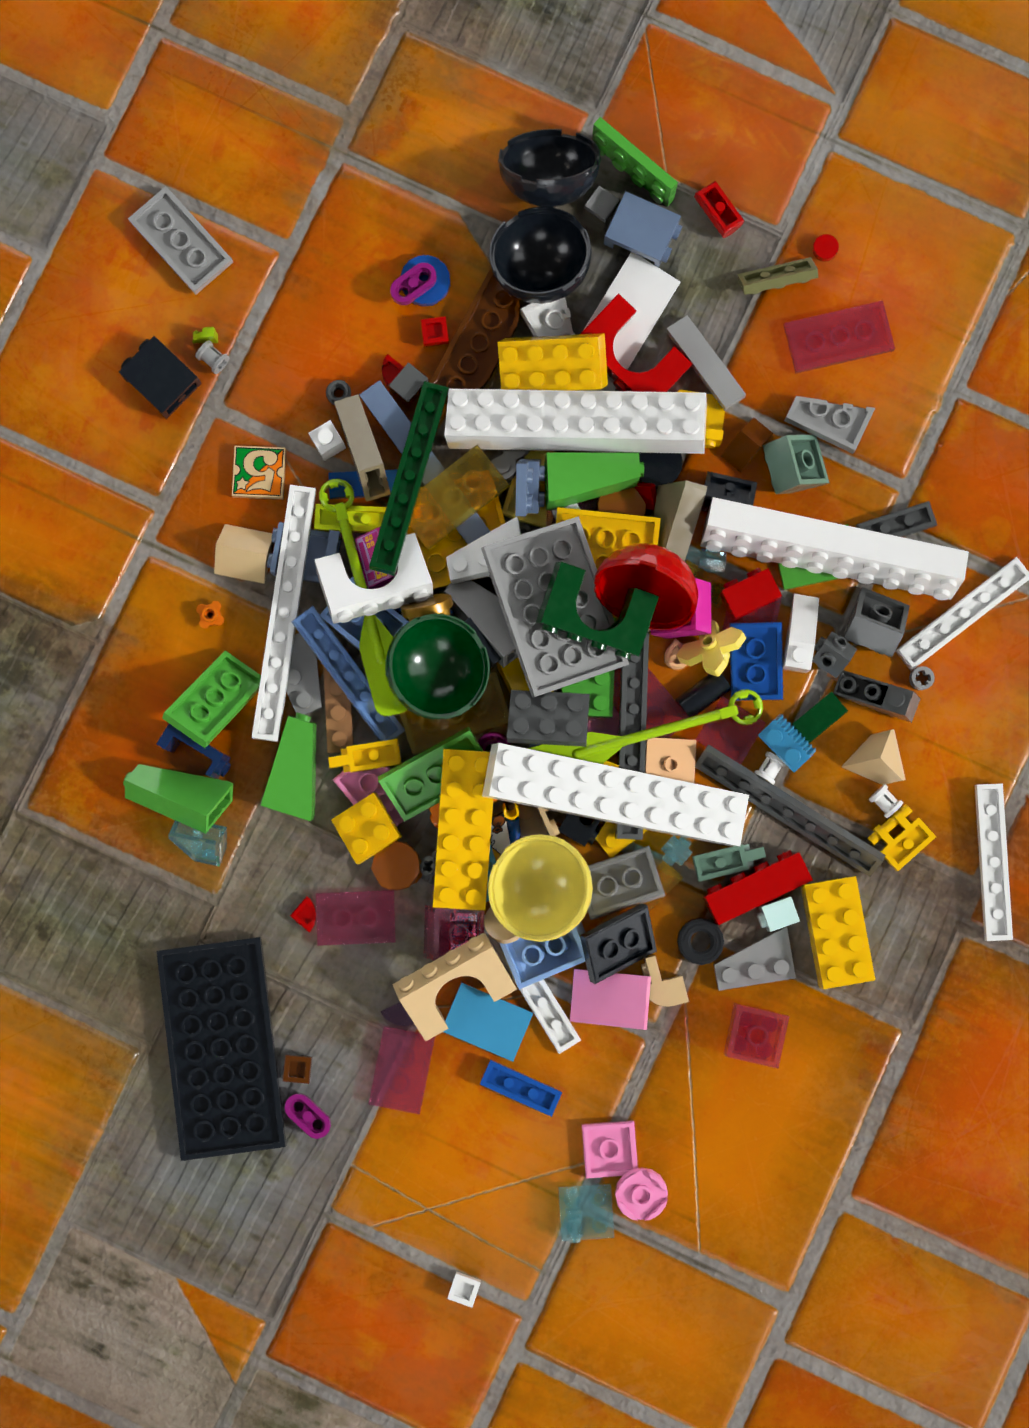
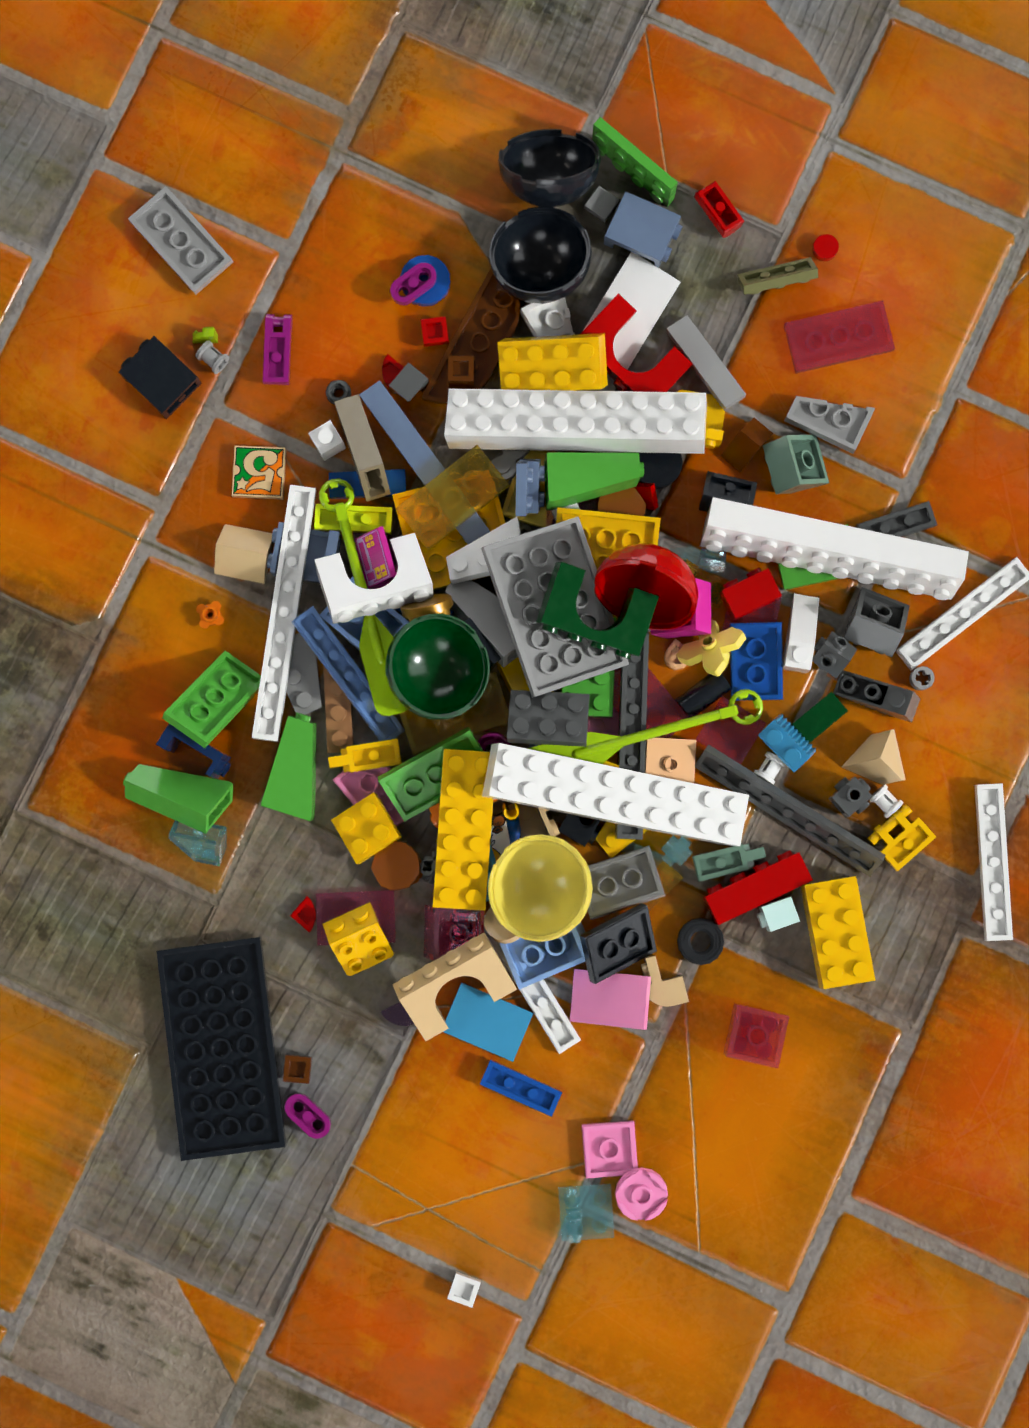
(277, 350): none -> magenta plate
(358, 939): none -> yellow bracket
(401, 1070): clear pink tile -> none
(408, 478): dark green plate -> none
(460, 369): none -> reddish brown plate
(679, 509): dark tan slope -> none
(757, 964): light grey wing -> none
(842, 800): none -> dark grey brick

